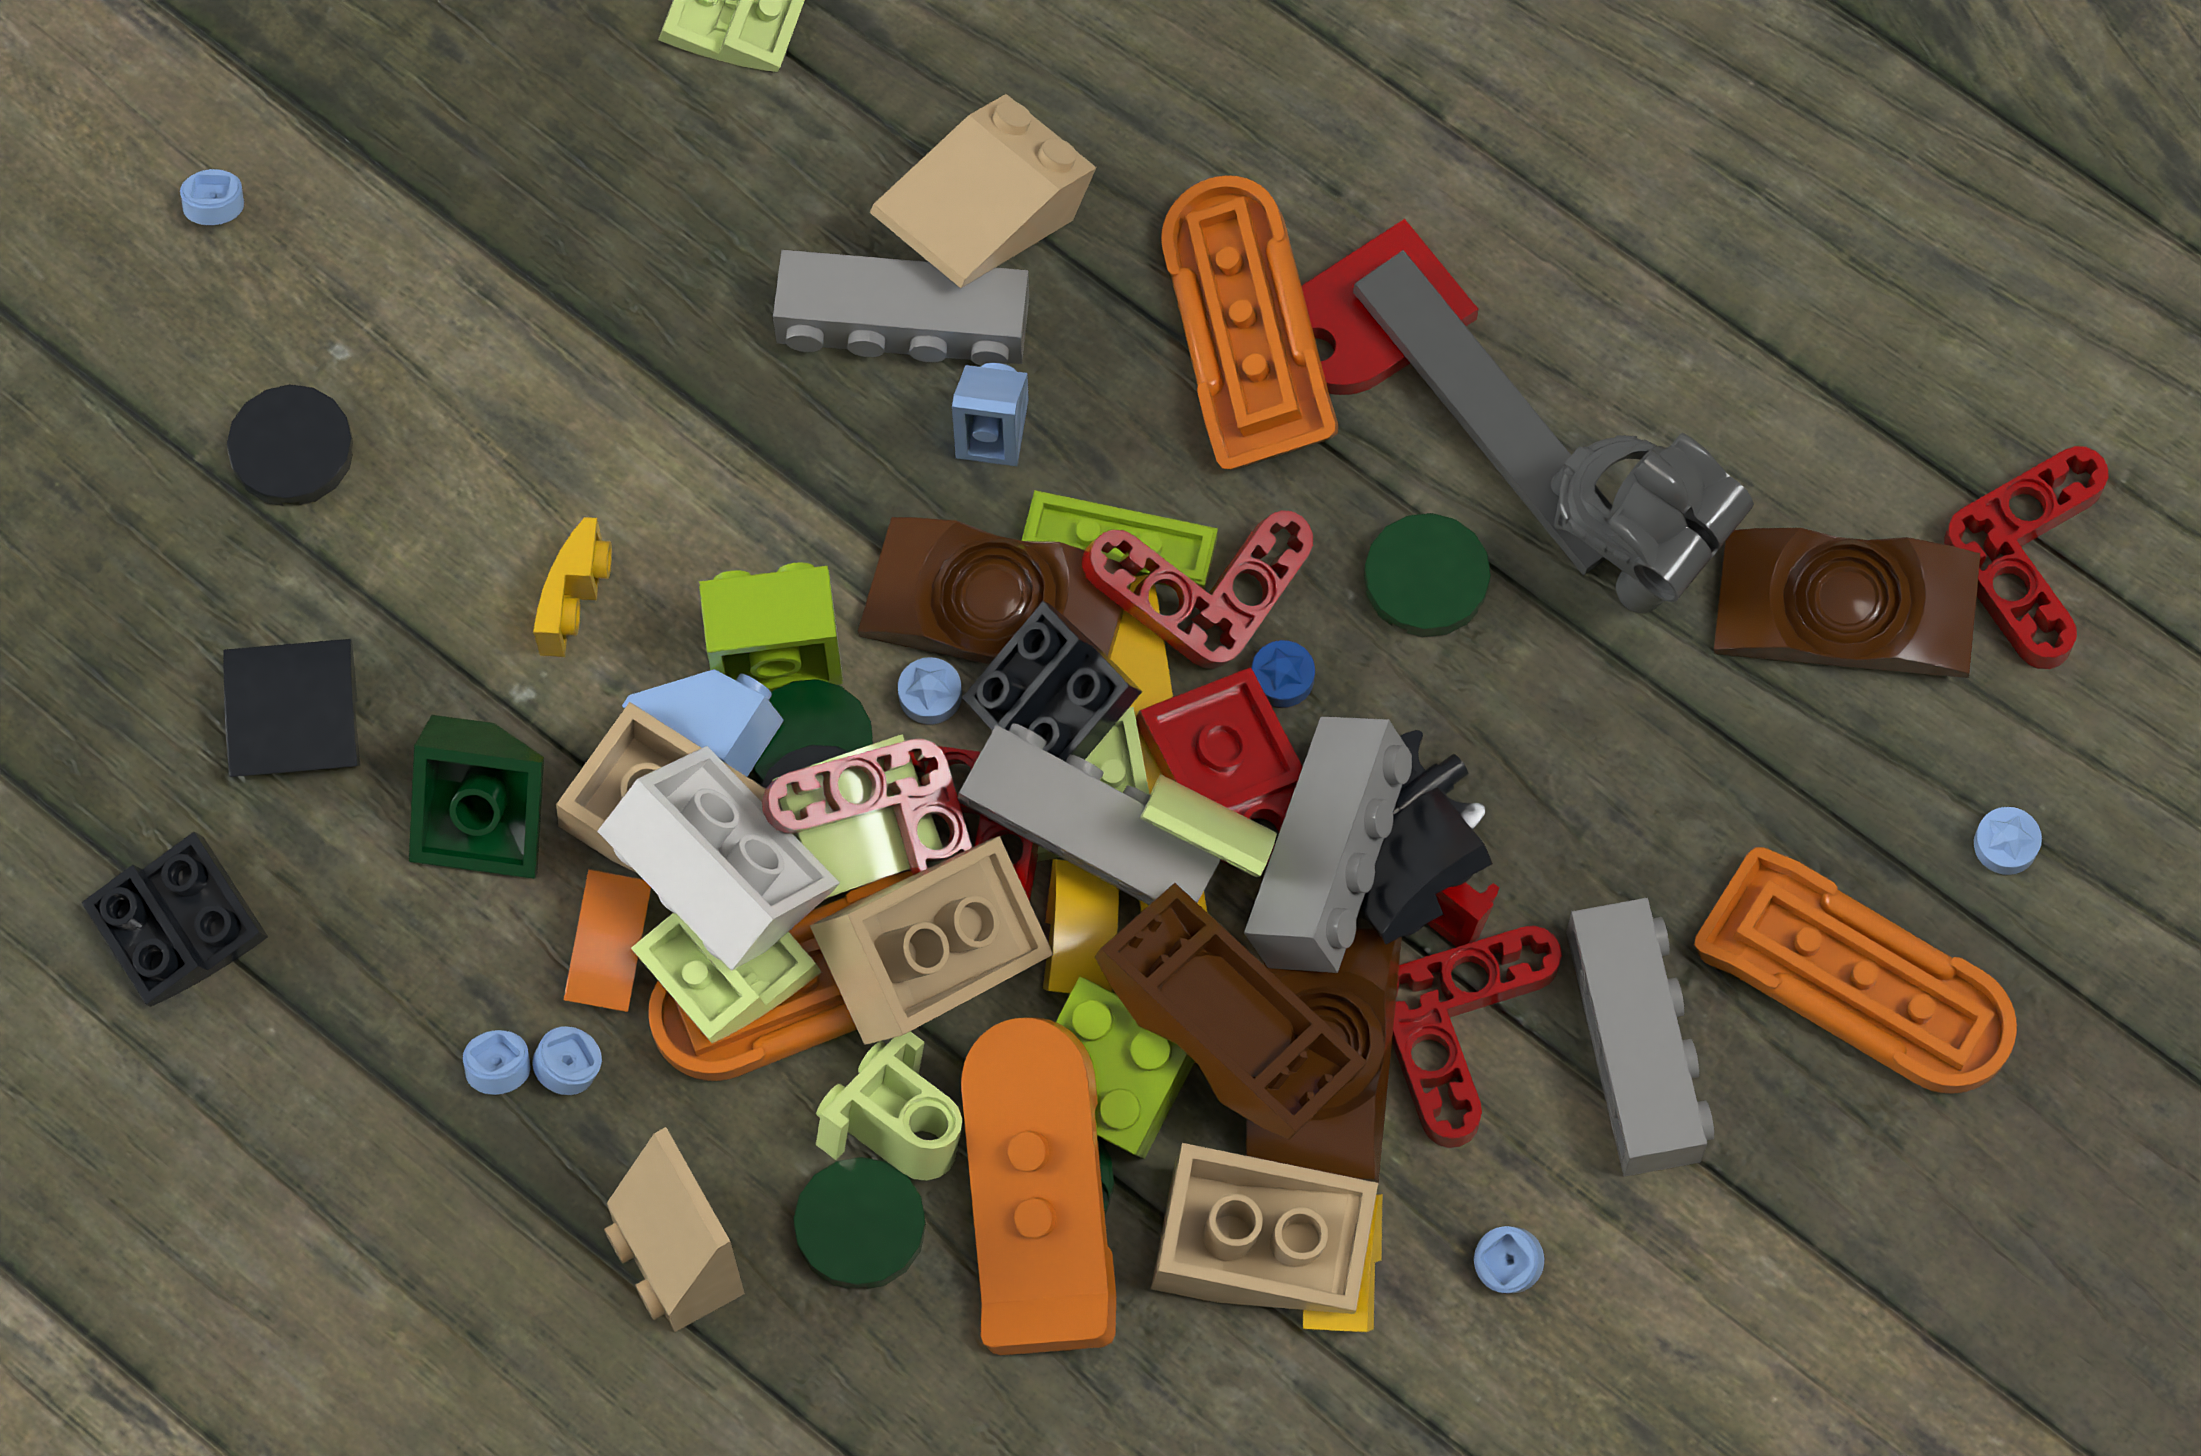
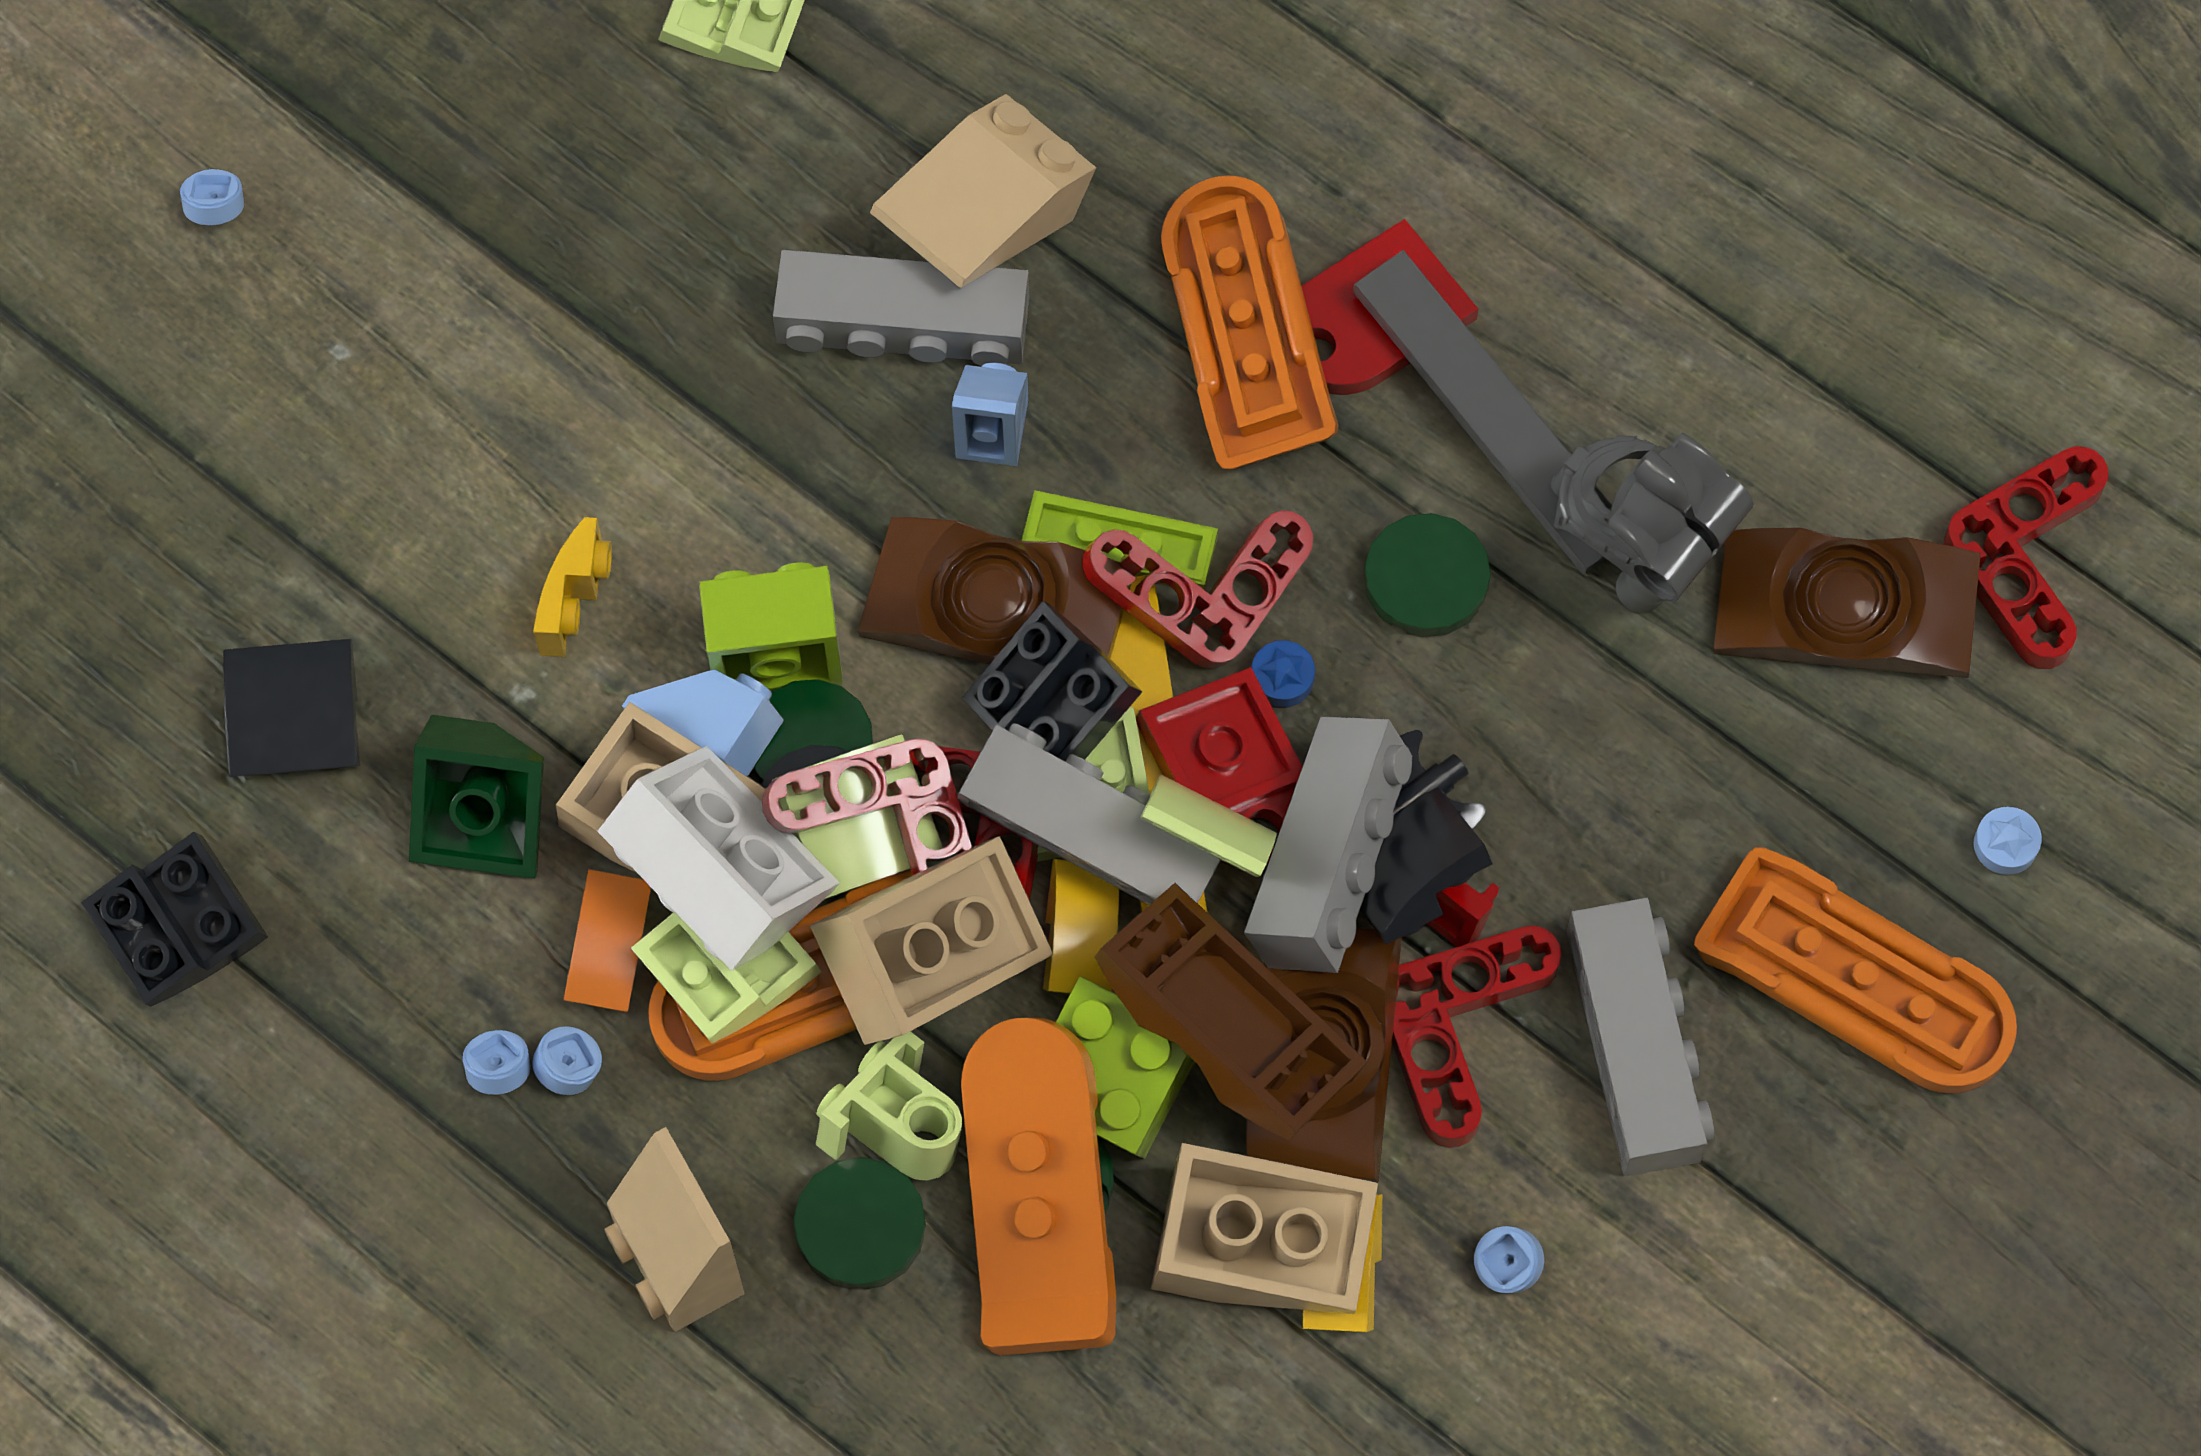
(290, 445): black tile -> none
(929, 690): light blue tile -> none

